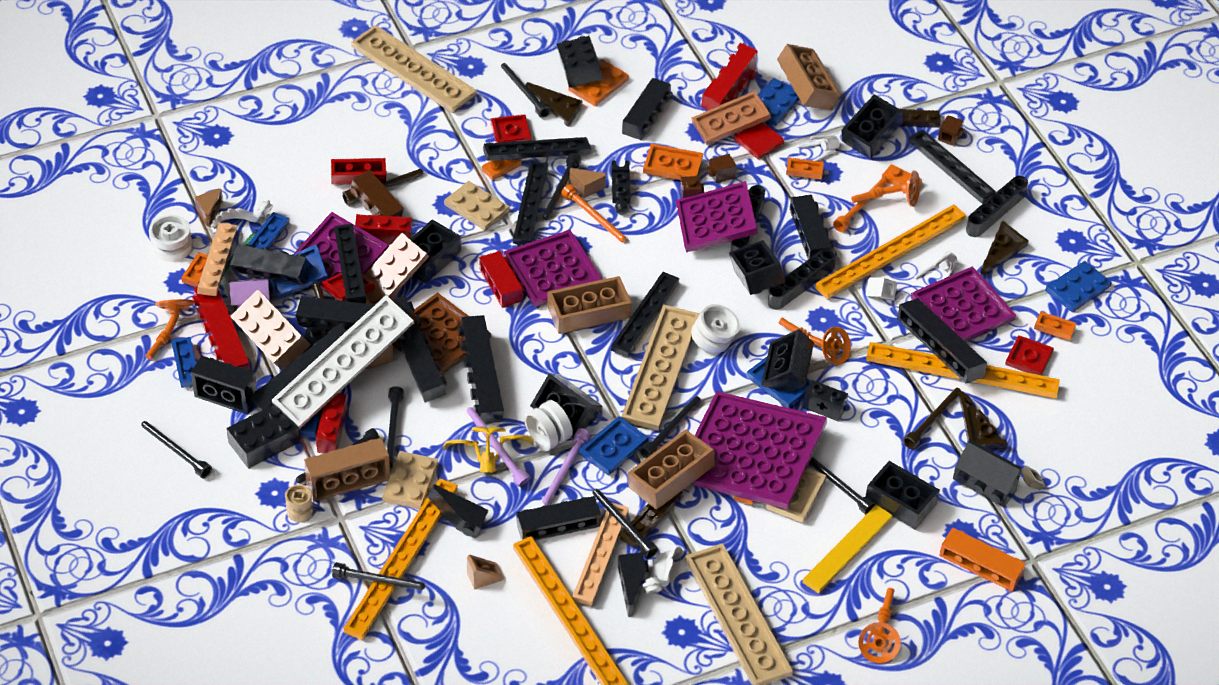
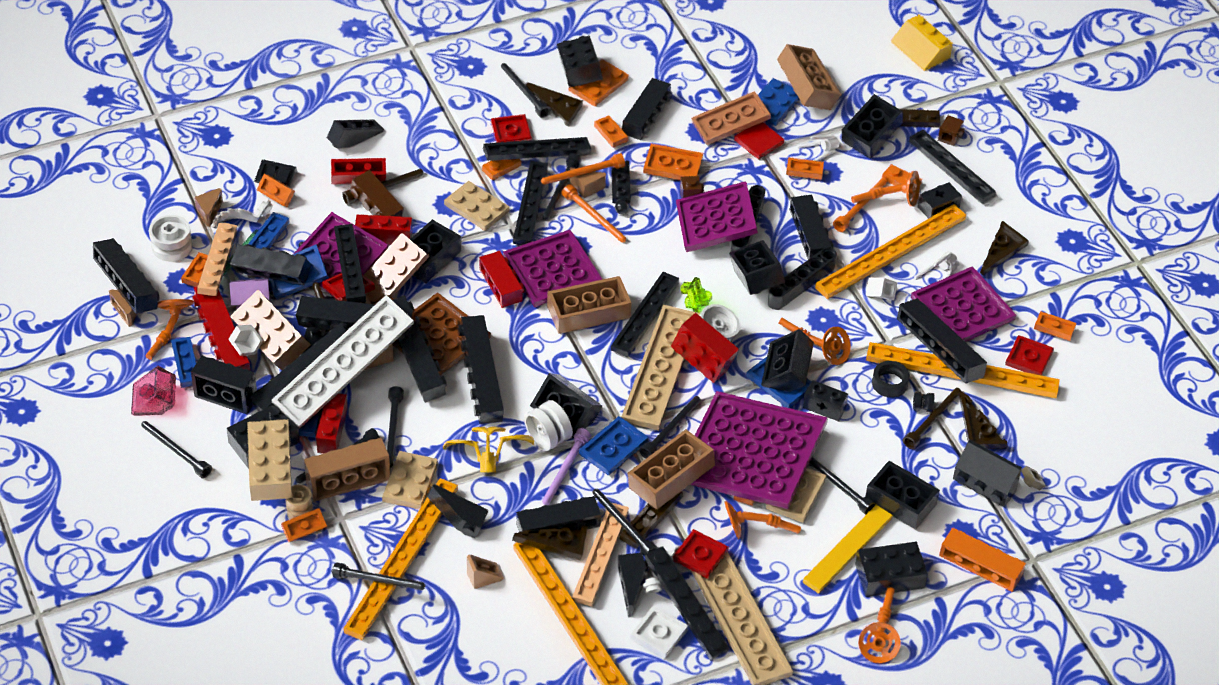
(122, 307): none -> medium nougat slope
(125, 275): none -> black brick
(154, 393): none -> clear pink slope
(245, 340): none -> white panel
(269, 460): none -> tan brick
(275, 190): none -> orange plate
(284, 175): none -> black piece
(303, 525): none -> orange plate
(352, 132): none -> black slope
(413, 68): tan plate -> none
(520, 476): lavender piece -> none
(558, 541): none -> dark brown wing
(610, 131): none -> orange plate
(616, 161): none -> orange piece
(659, 632): none -> white plate
(686, 603): none -> black plate
(696, 295): none -> clear neon green hips
(700, 553): none -> red tile
(704, 347): none -> red brick
(722, 168): reddish brown brick -> none
(732, 78): red wedge -> none
(738, 517): none -> orange dish
(890, 390): none -> black tyre
(891, 566): none -> black brick
(922, 43): none -> yellow slope
(928, 401): none -> black wheel
(938, 199): none -> black brick
(996, 206): black beam -> none
(1078, 286): blue plate -> none

